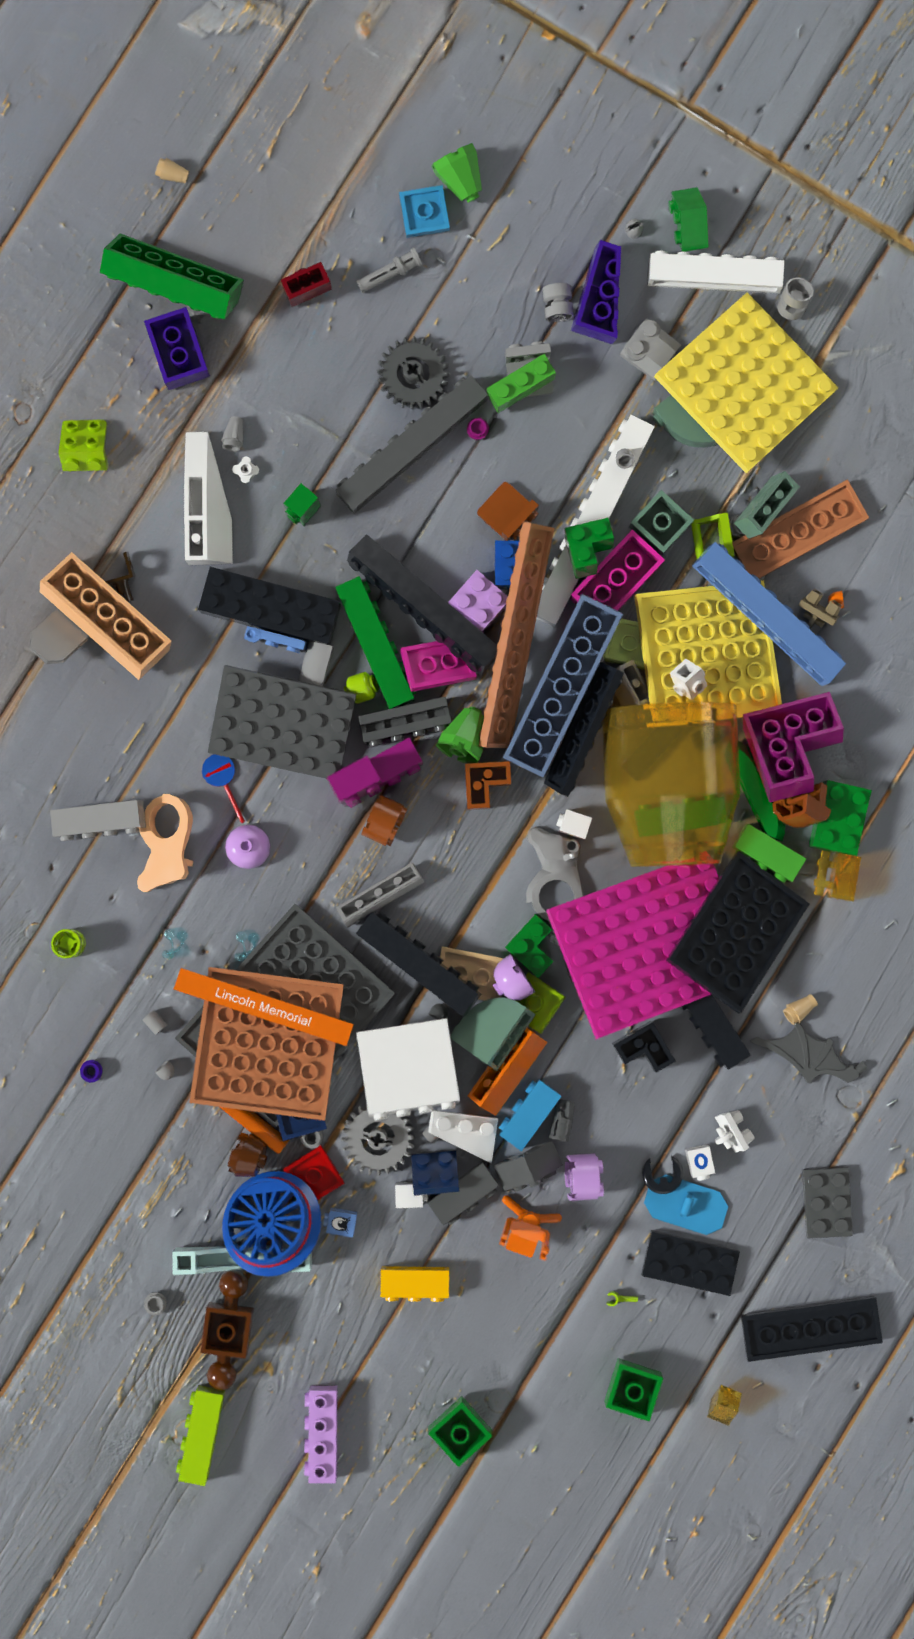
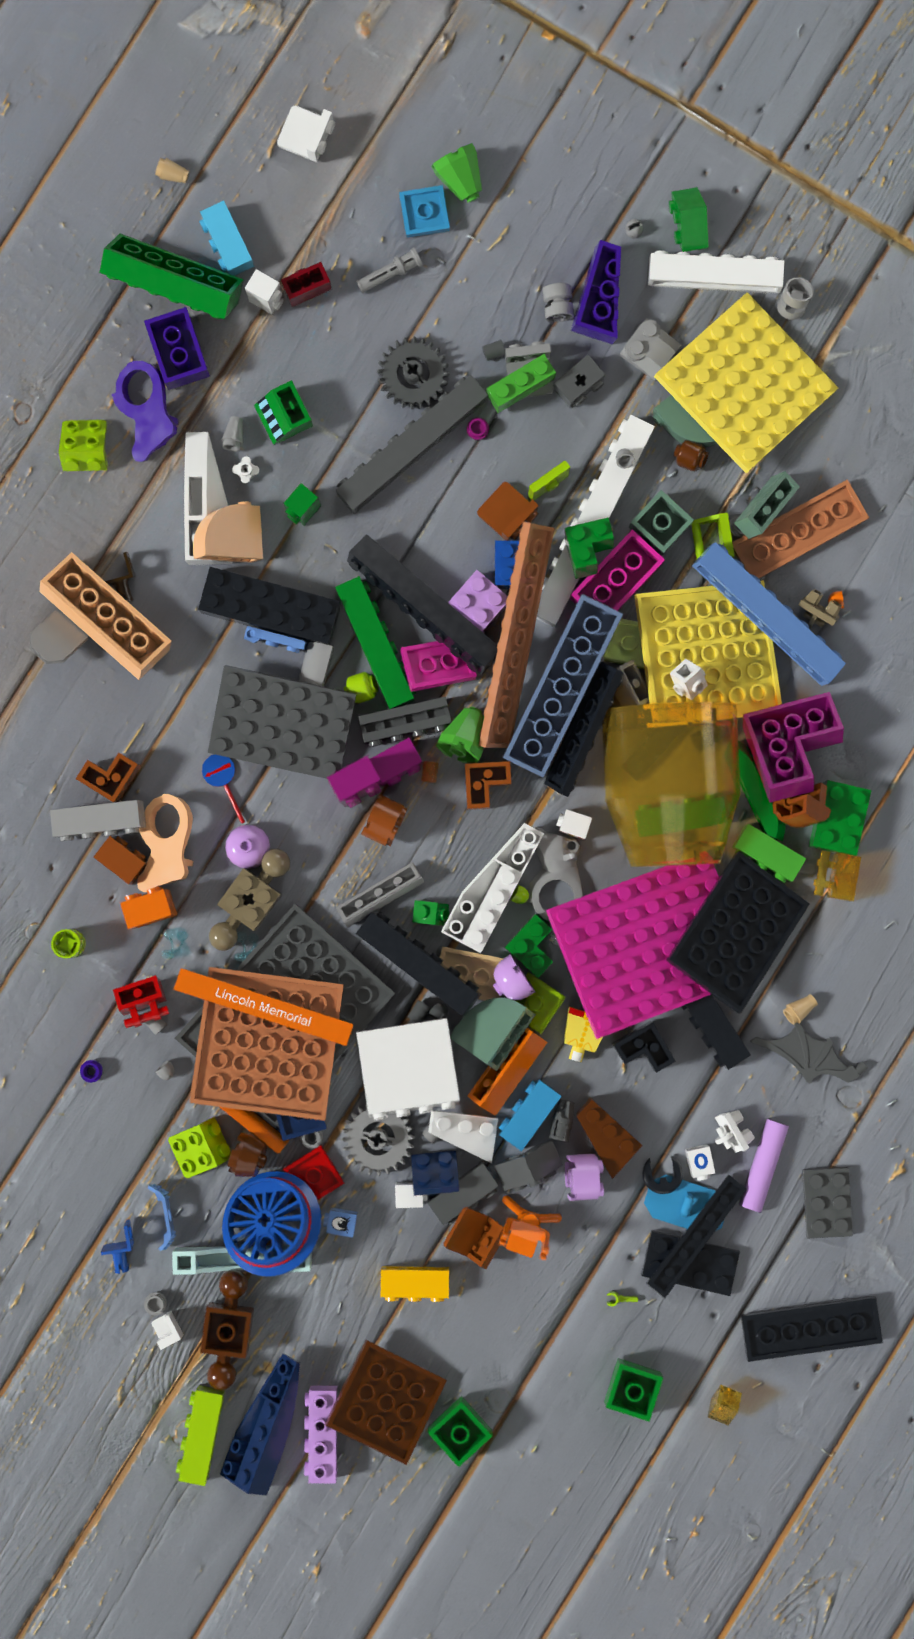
(114, 781): none -> dark orange brick
(119, 1249): none -> blue bracket
(120, 859): none -> dark orange brick
(140, 996): none -> red brick
(149, 908): none -> orange brick
(151, 418): none -> dark purple animal
(162, 1195): none -> medium blue piece
(167, 1330): none -> white panel
(200, 1148): none -> lime bracket
(224, 934): none -> dark tan brick
(225, 239): none -> medium azure brick
(230, 534): none -> light nougat brick
(264, 292): none -> white brick
(264, 1431): none -> dark blue wedge
(283, 413): none -> green slope
(306, 132): none -> white bracket
(385, 1402): none -> reddish brown plate
(419, 1012): none -> dark grey hinge
(429, 772): none -> clear orange hinge
(430, 913): none -> green bracket
(475, 1236): none -> dark orange bracket
(490, 891): none -> white wedge
(493, 350): none -> dark grey hinge
(519, 895): none -> lime hinge
(549, 481): none -> lime plate
(579, 1034): none -> light yellow torso
(584, 370): none -> dark grey brick
(608, 1137): none -> reddish brown wedge
(691, 455): none -> reddish brown head
(696, 1236): none -> black plate
(764, 1165): none -> lavender brick

